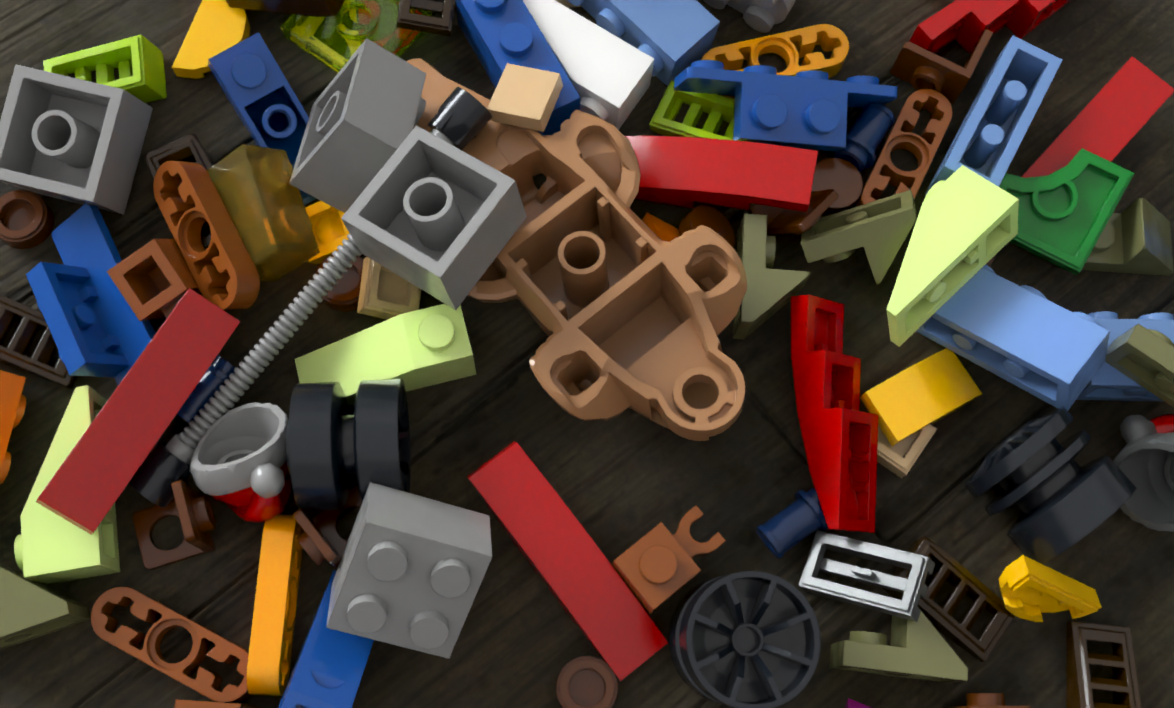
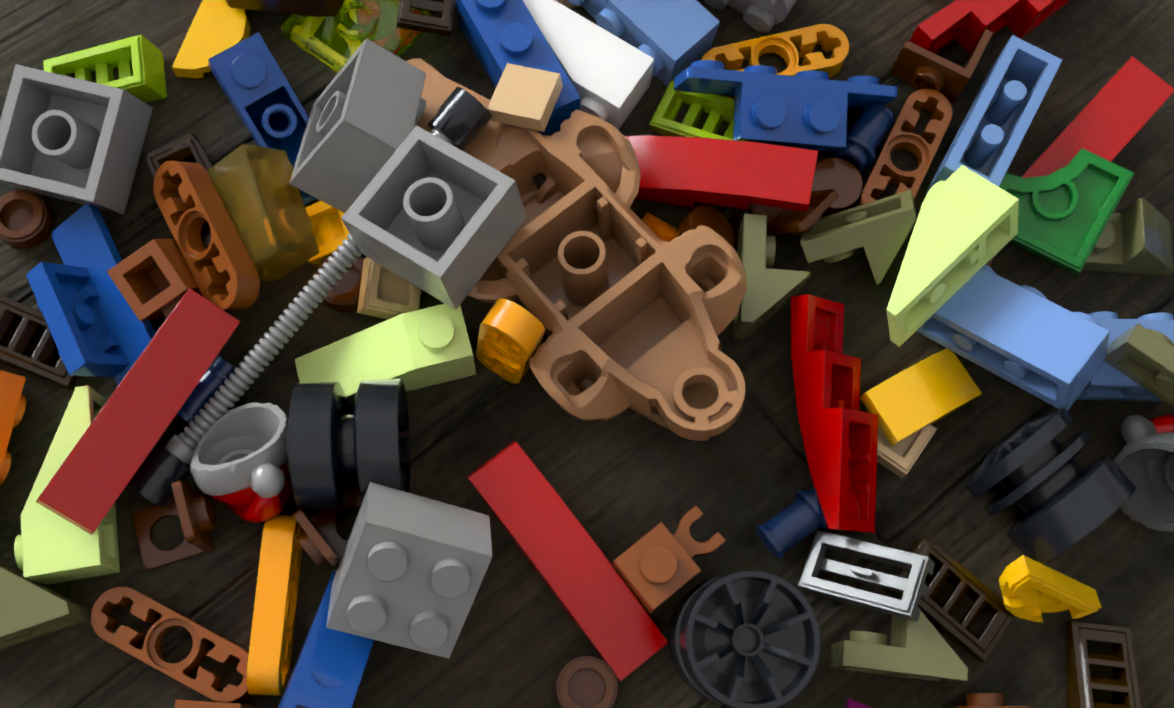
(508, 340): none -> light orange beam

